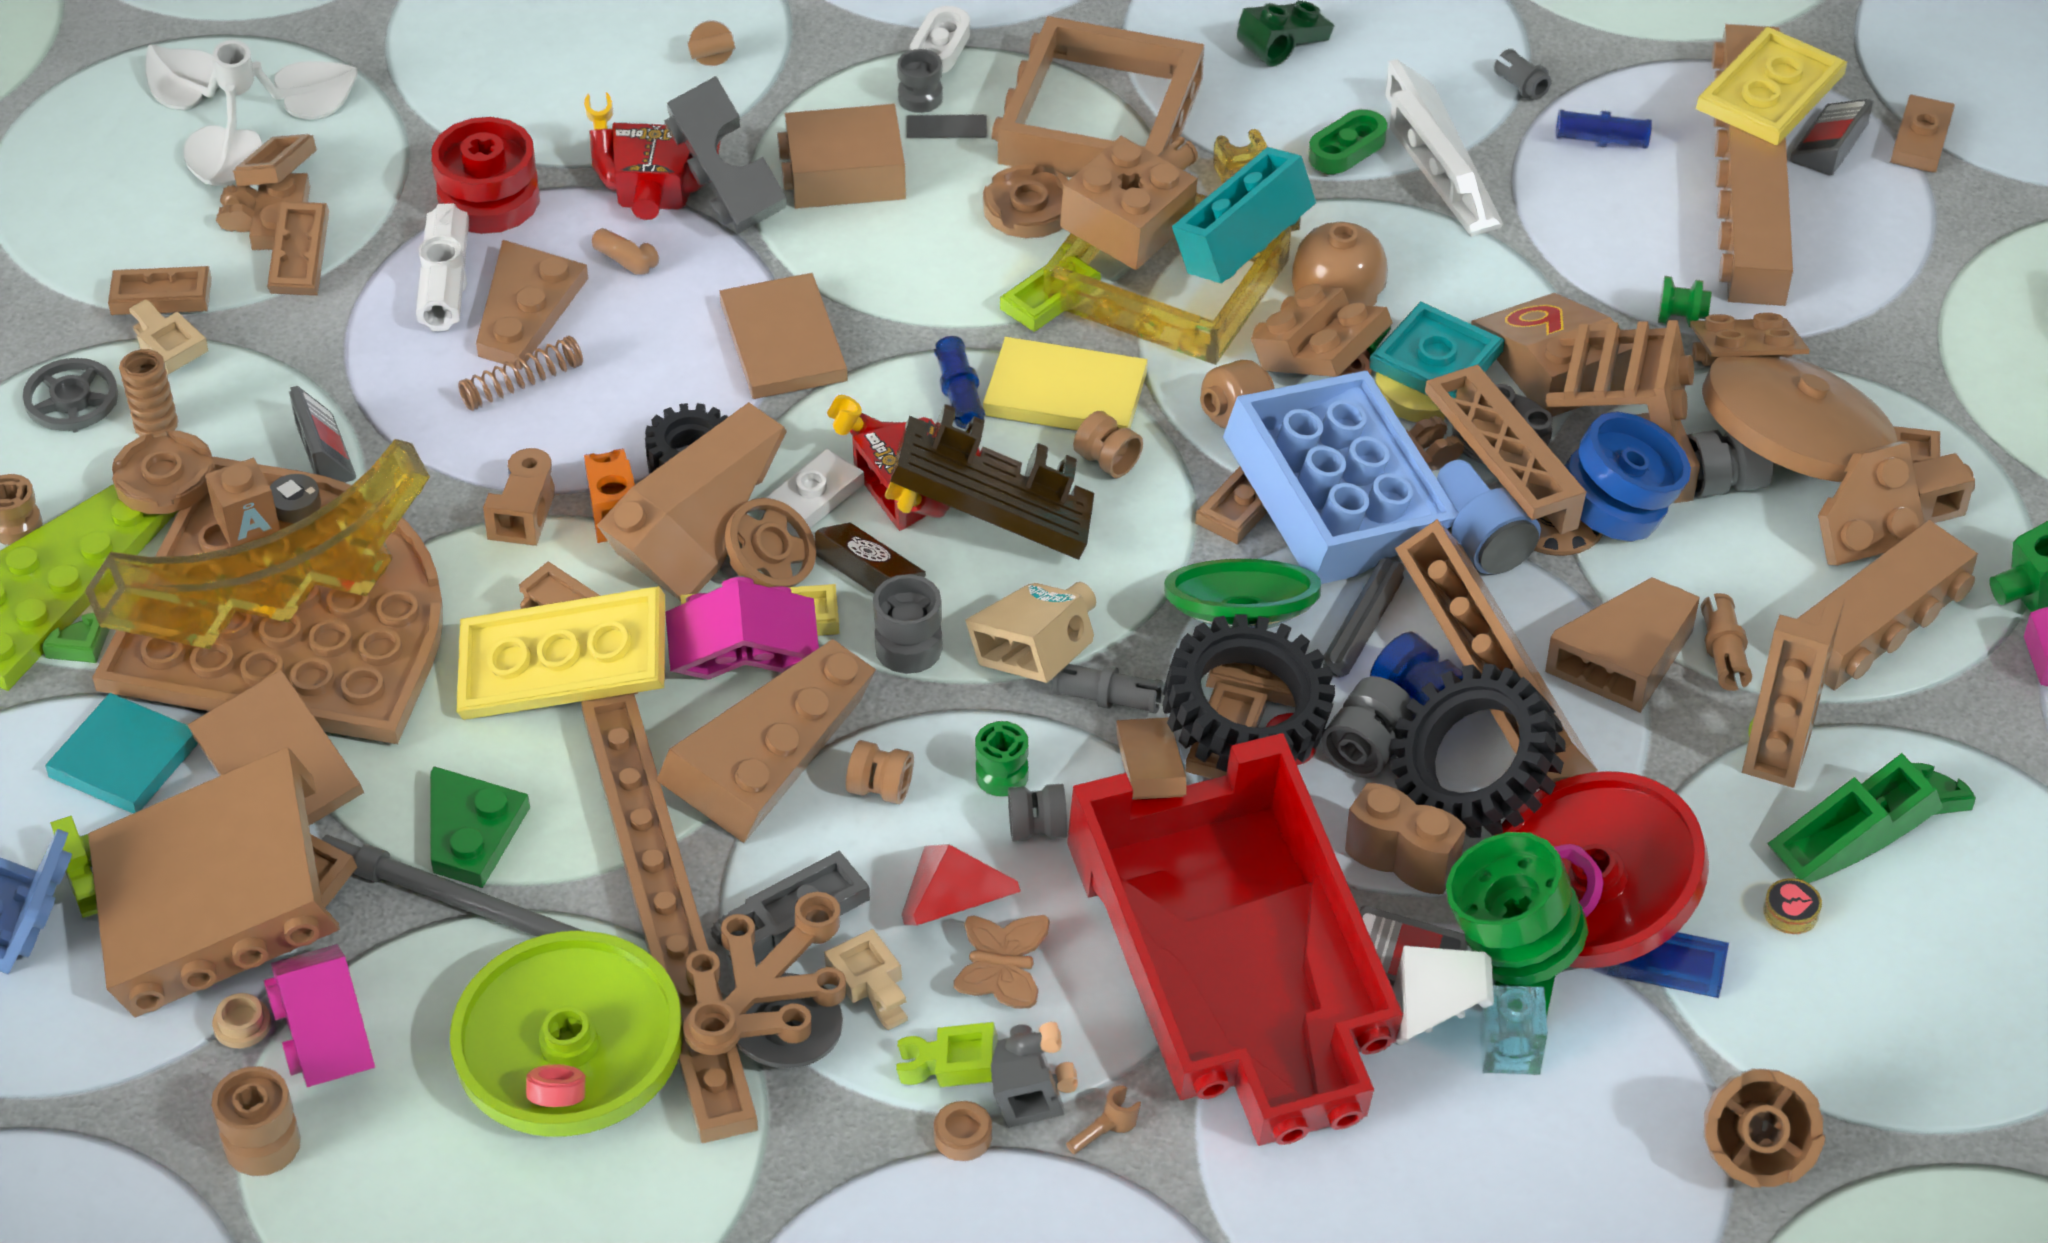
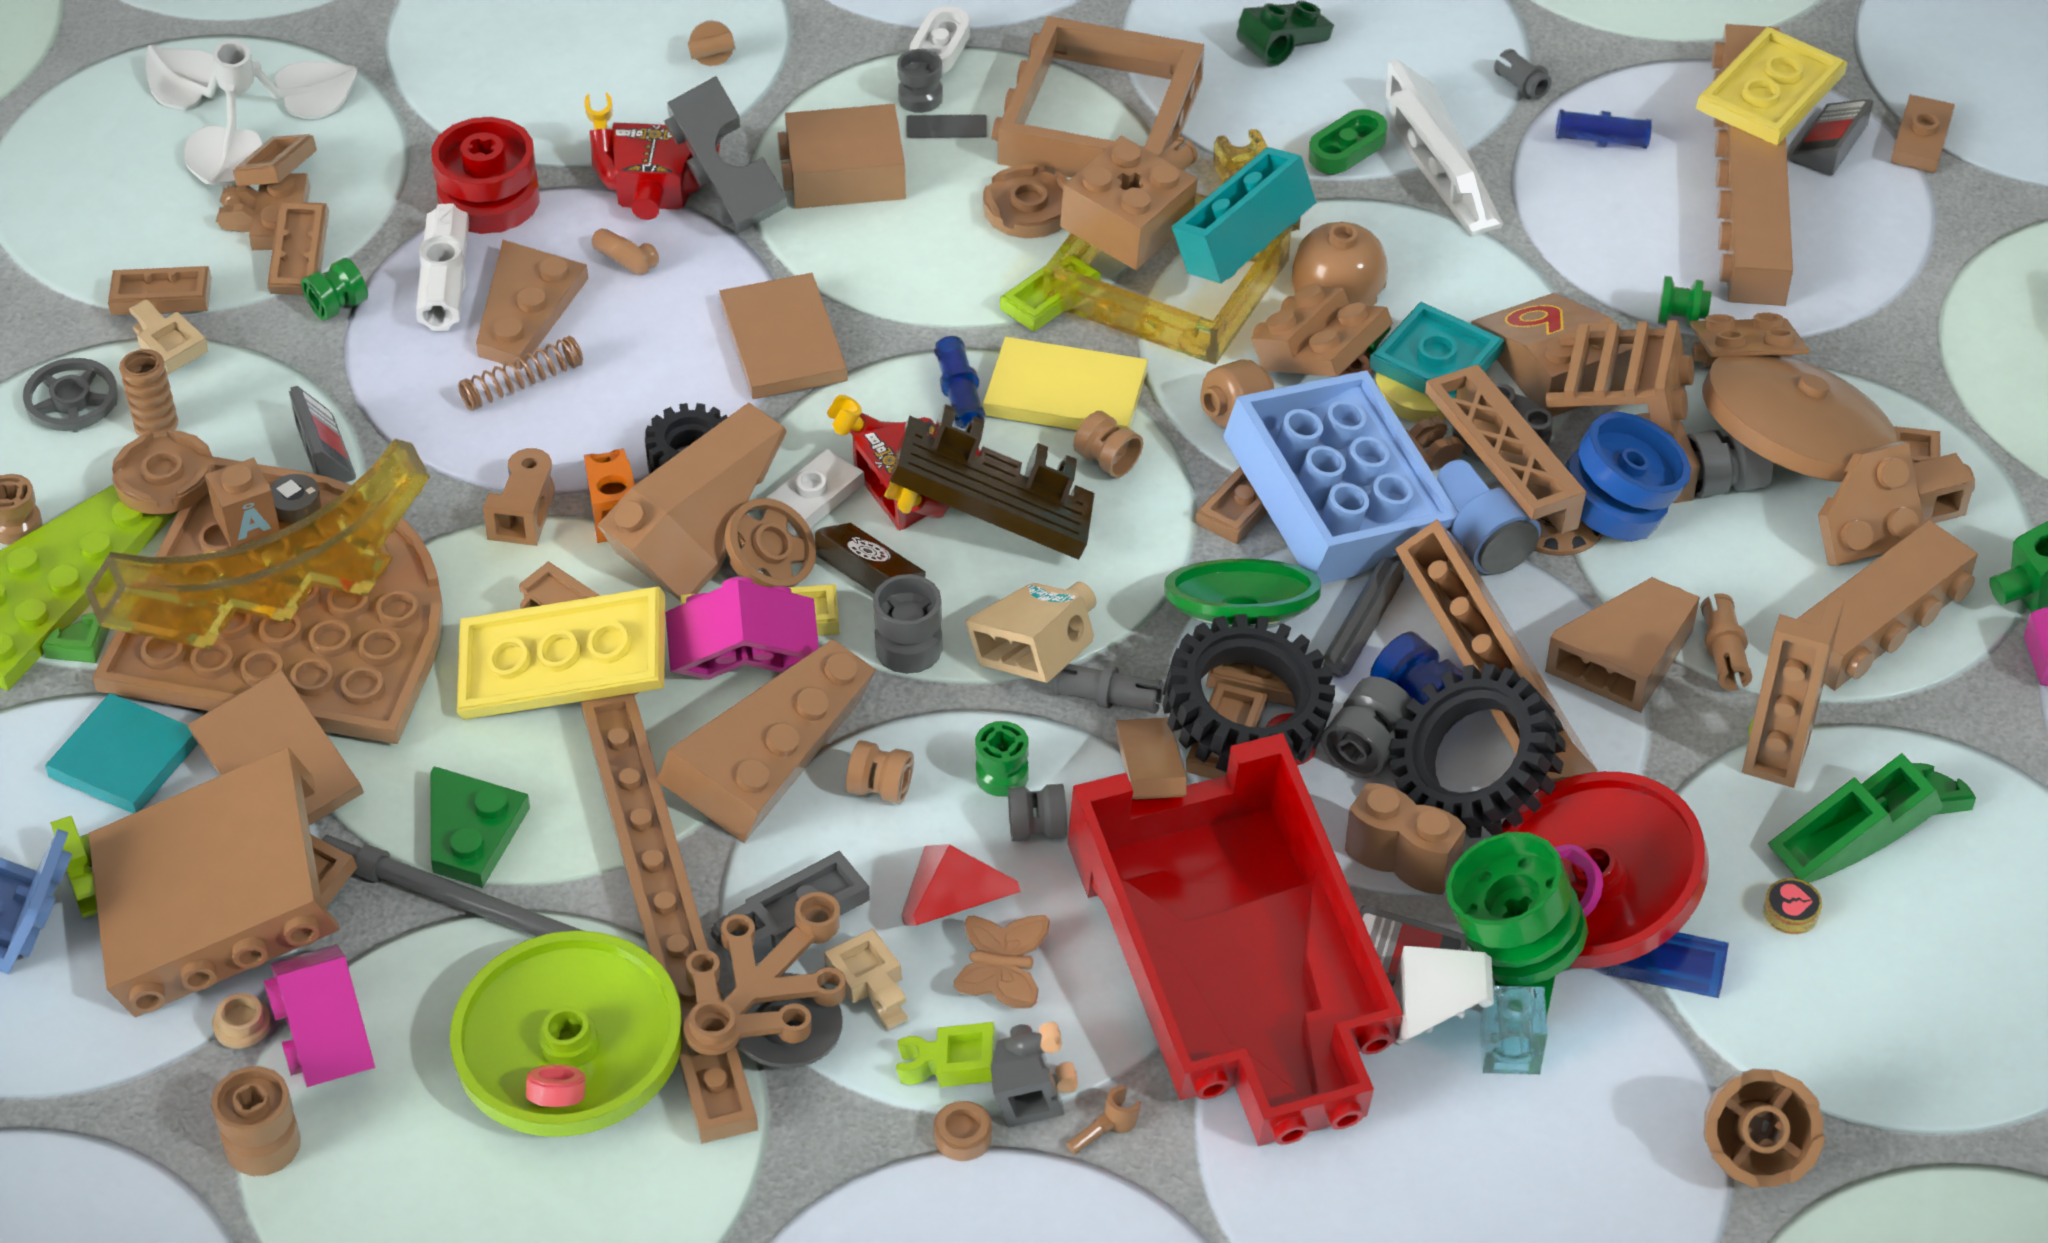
(334, 289): none -> green wheel

